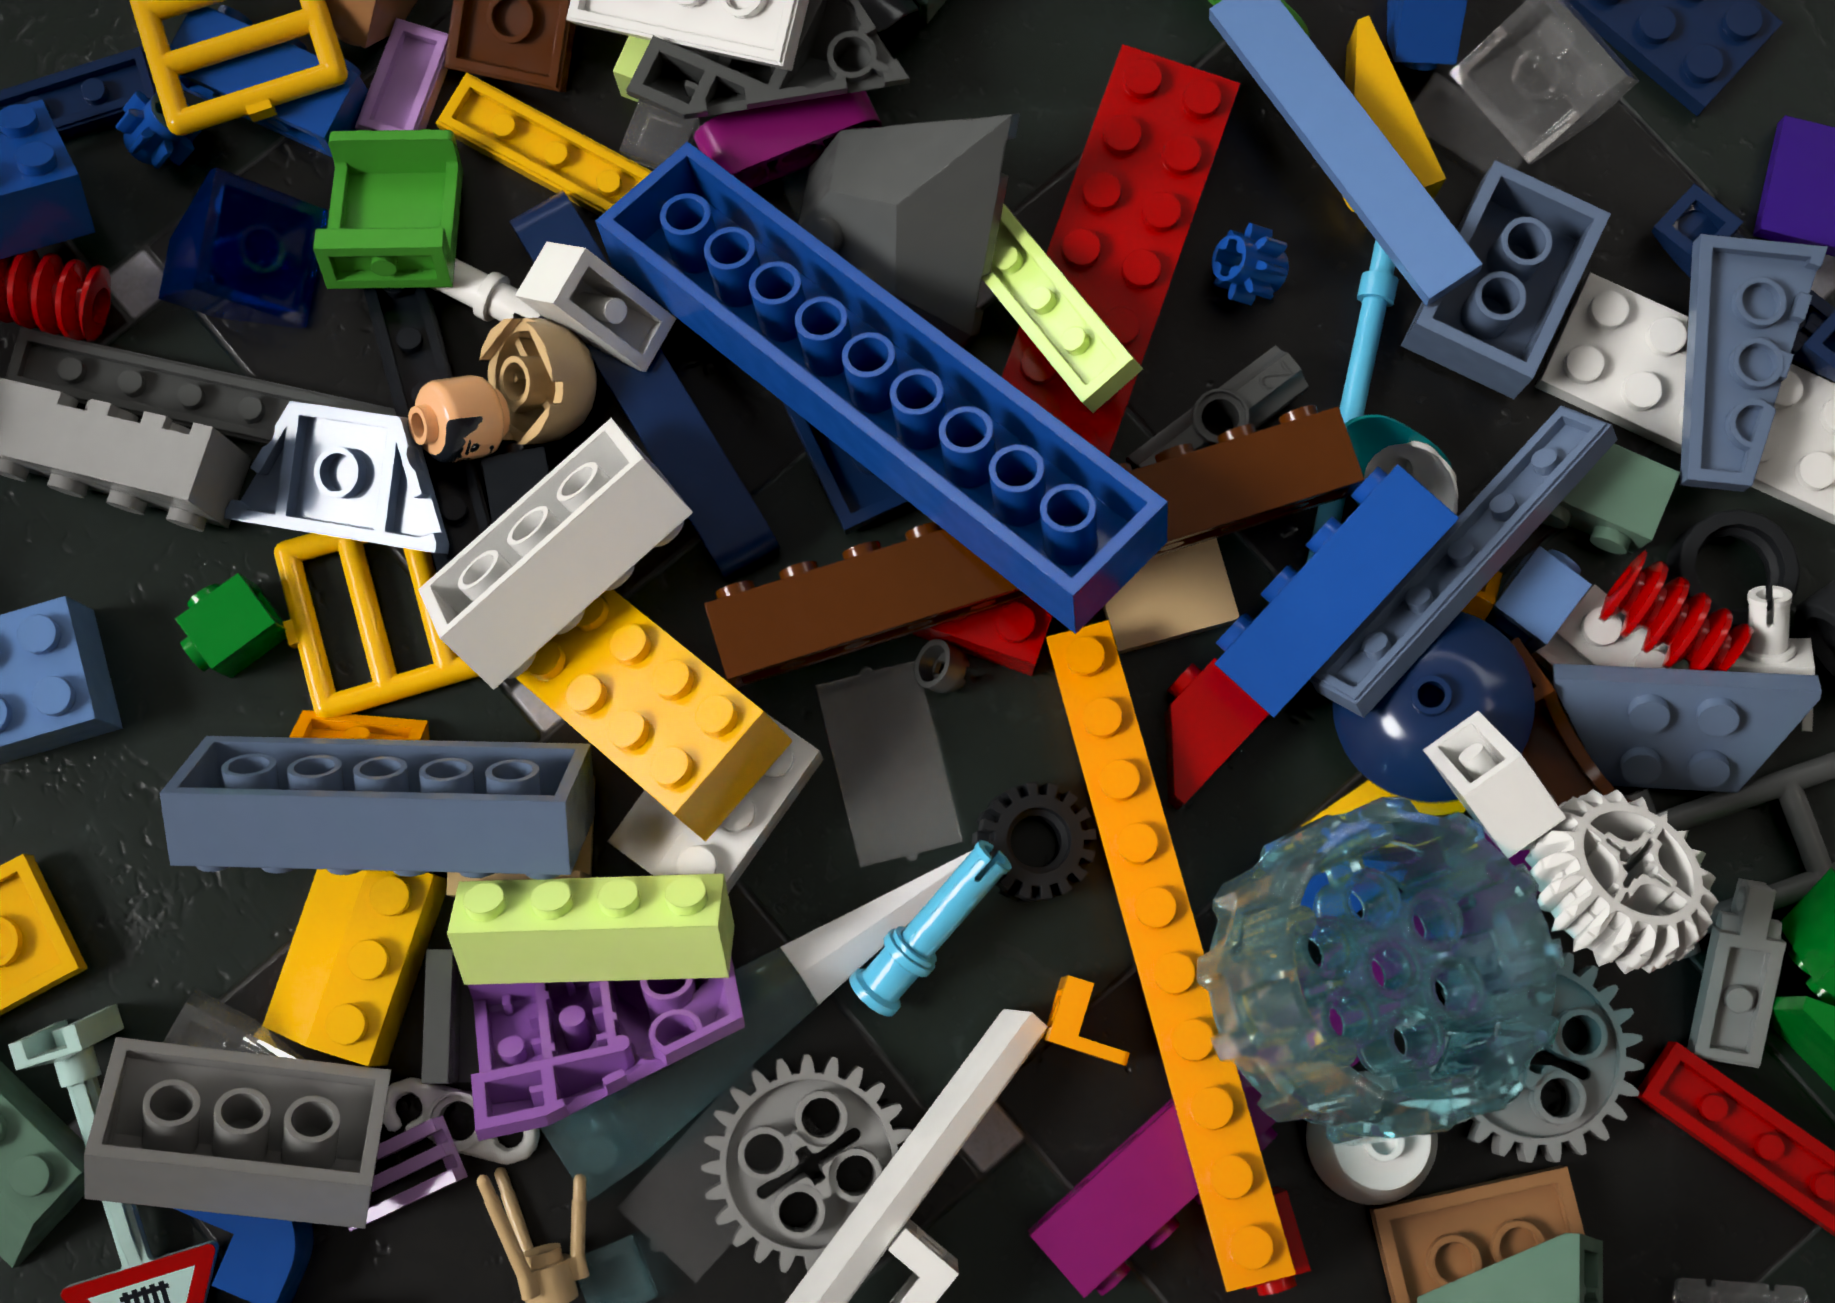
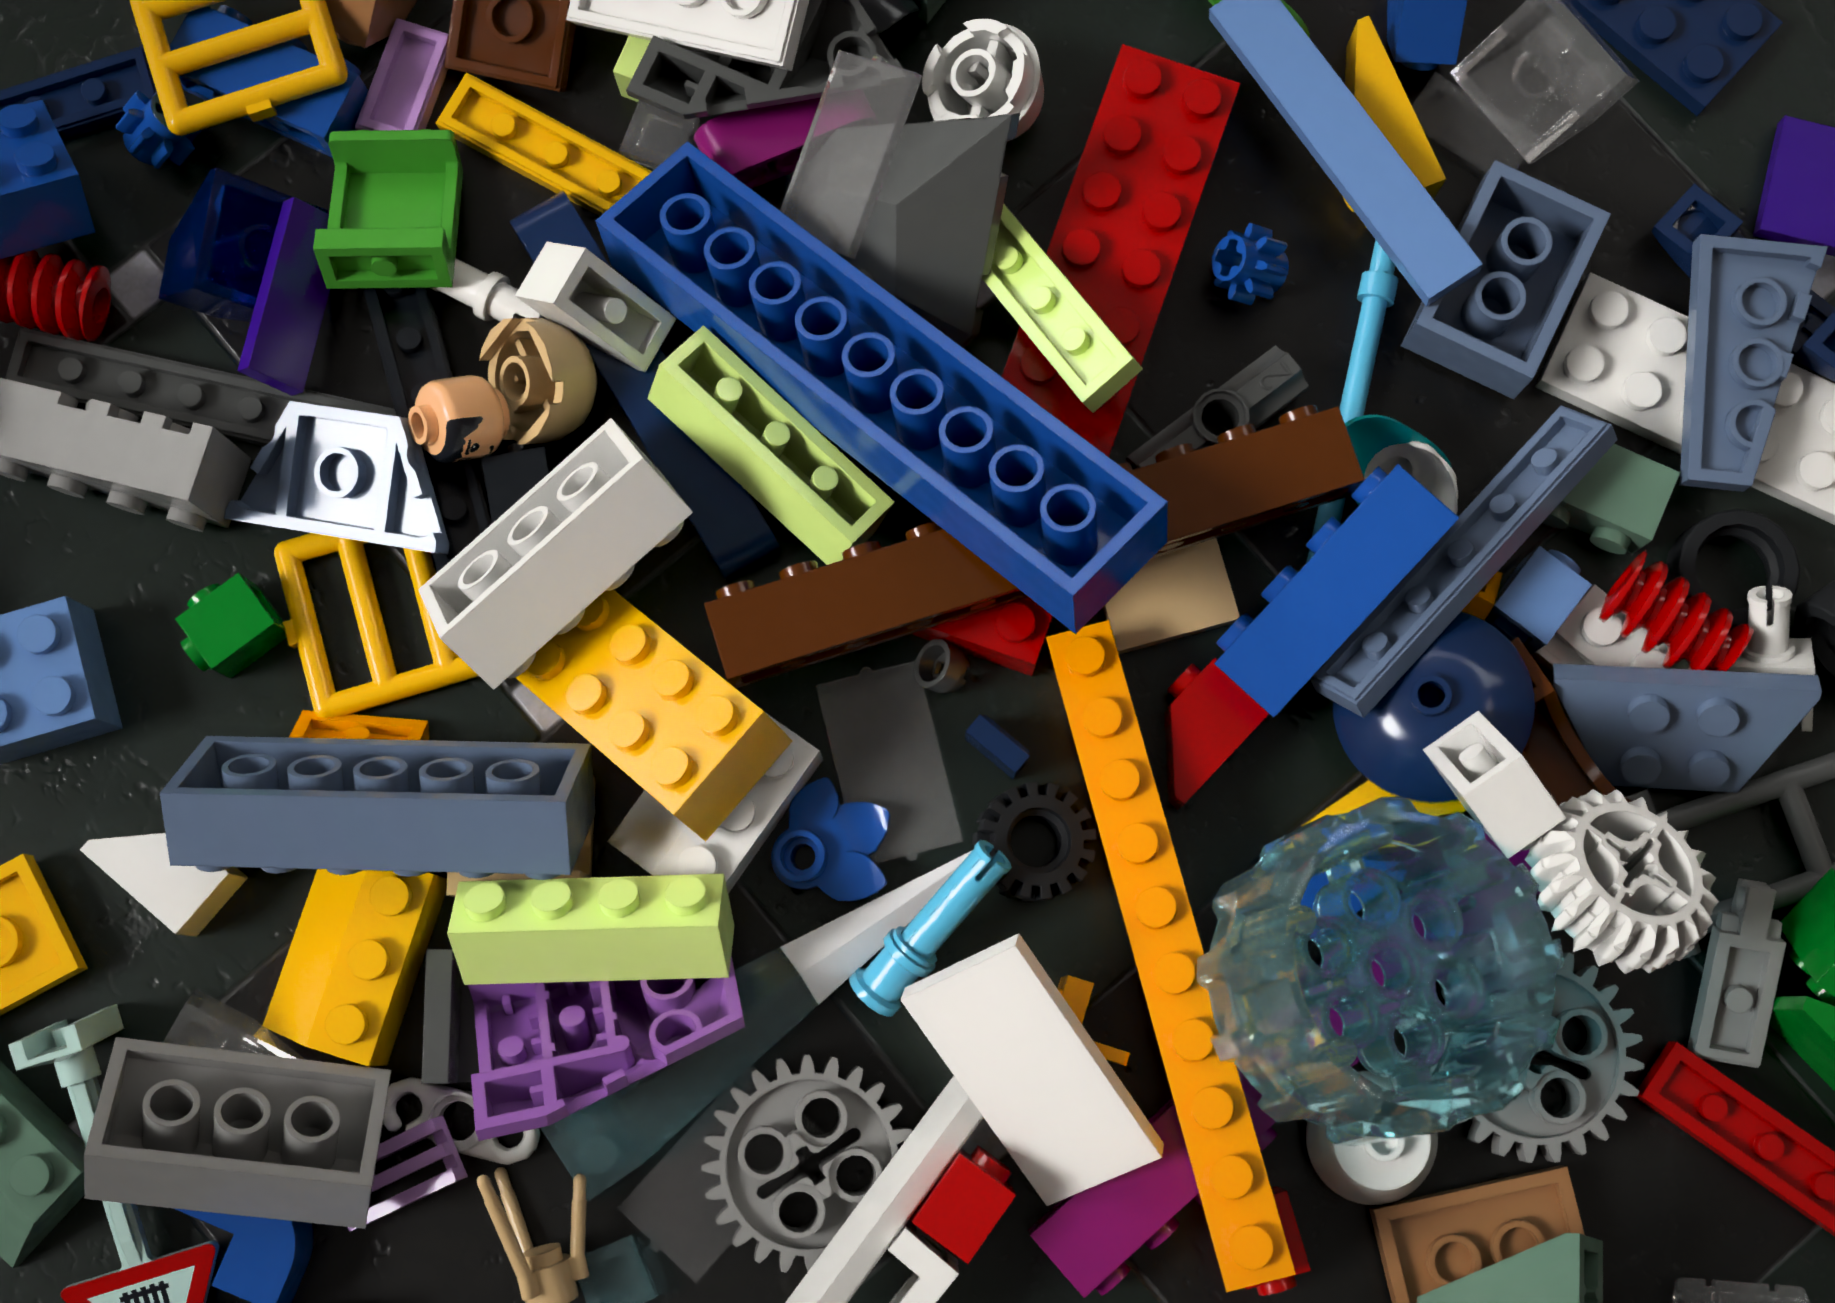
(176, 895): none -> white slope
(288, 303): none -> dark purple tile
(768, 447): none -> yellowish green brick
(841, 841): none -> blue plate
(849, 149): none -> clear piece
(966, 1202): none -> red brick
(985, 74): none -> white cone
(997, 745): none -> dark blue tile
(1032, 1070): none -> white tile

